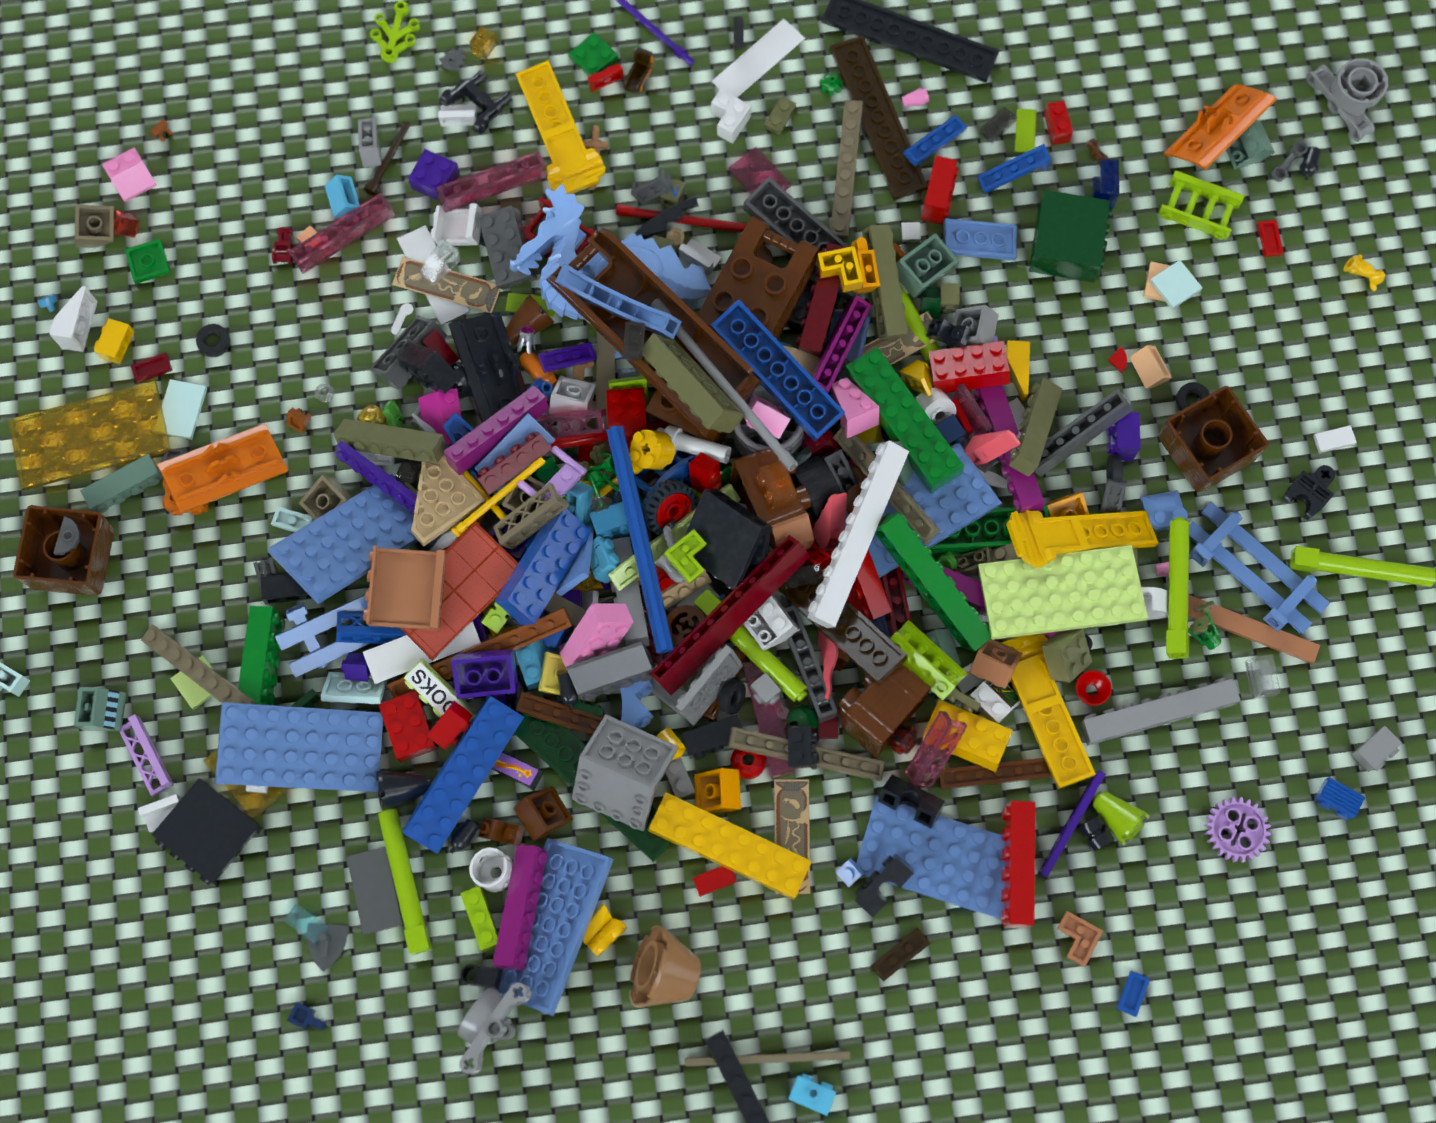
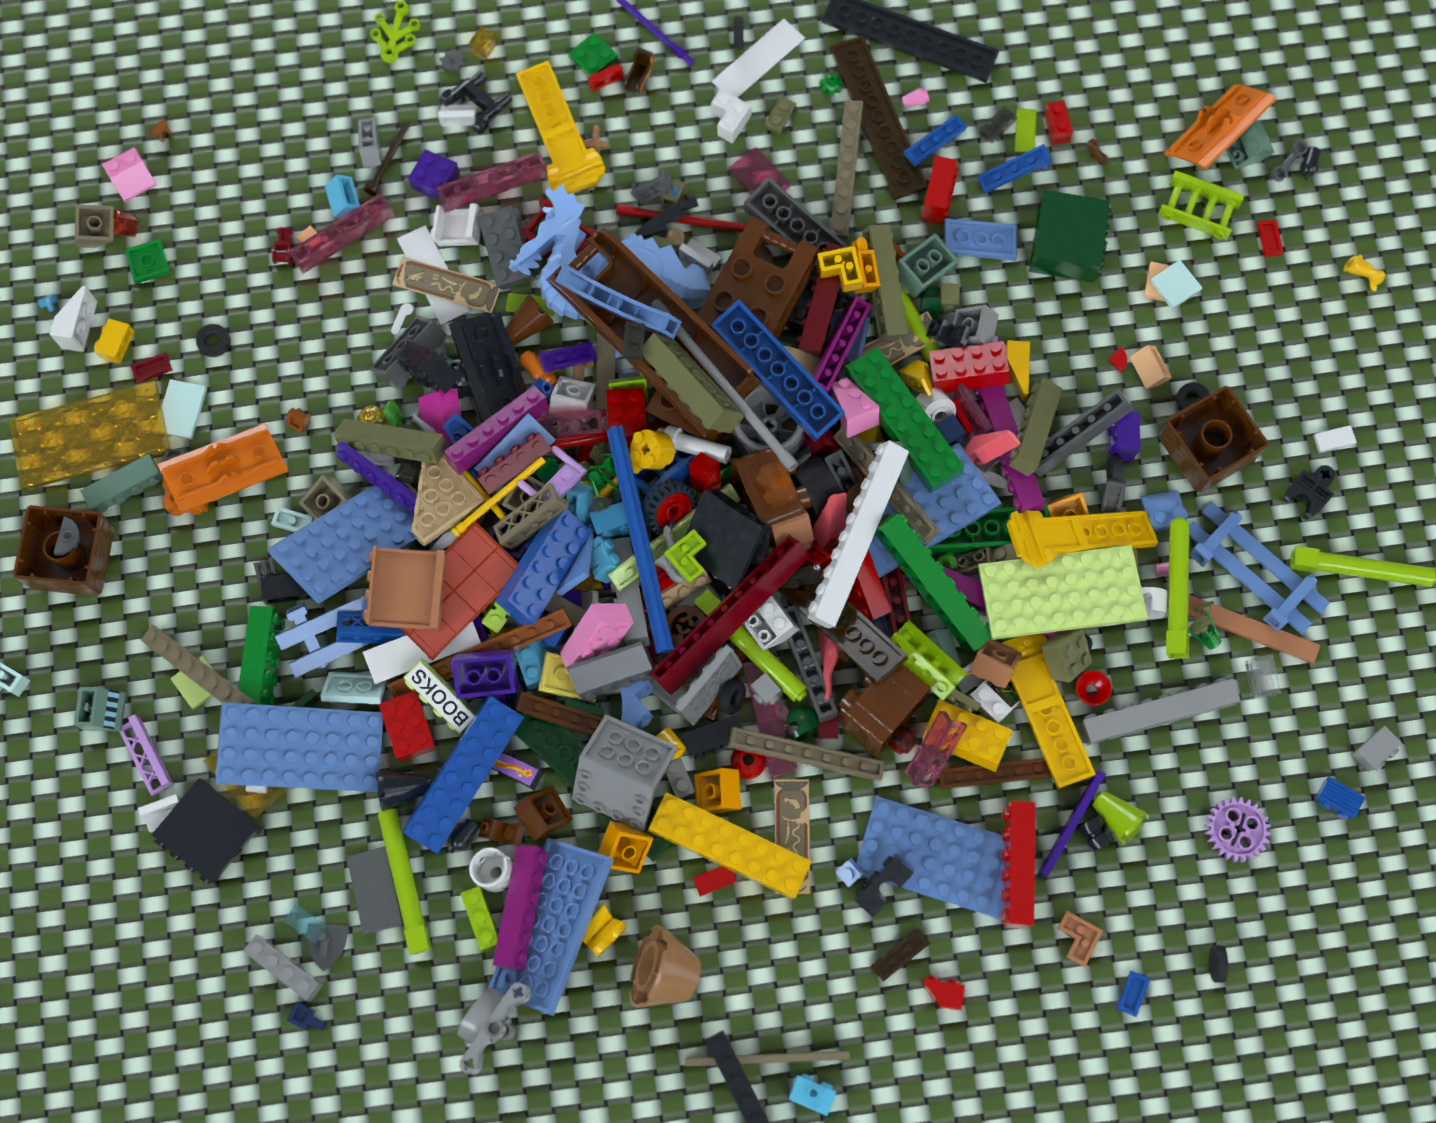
(283, 968): none -> light grey brick
(320, 389): clear plate -> none
(355, 667): dark purple brick -> none
(436, 342): dark red tile -> none
(440, 261): clear slope -> none
(449, 726): red brick -> none
(486, 976): black piece -> none
(526, 334): flat silver piece -> none
(567, 690): black piece -> none
(625, 846): none -> light orange slope
(771, 415): bright pink slope -> none
(803, 747): black bracket -> none
(899, 792): black arch -> none
(911, 232): white tile -> none
(945, 994): none -> red slope
(1107, 185): clear blue panel -> none
(1218, 964): none -> black tyre
(1343, 96): light grey piece -> none

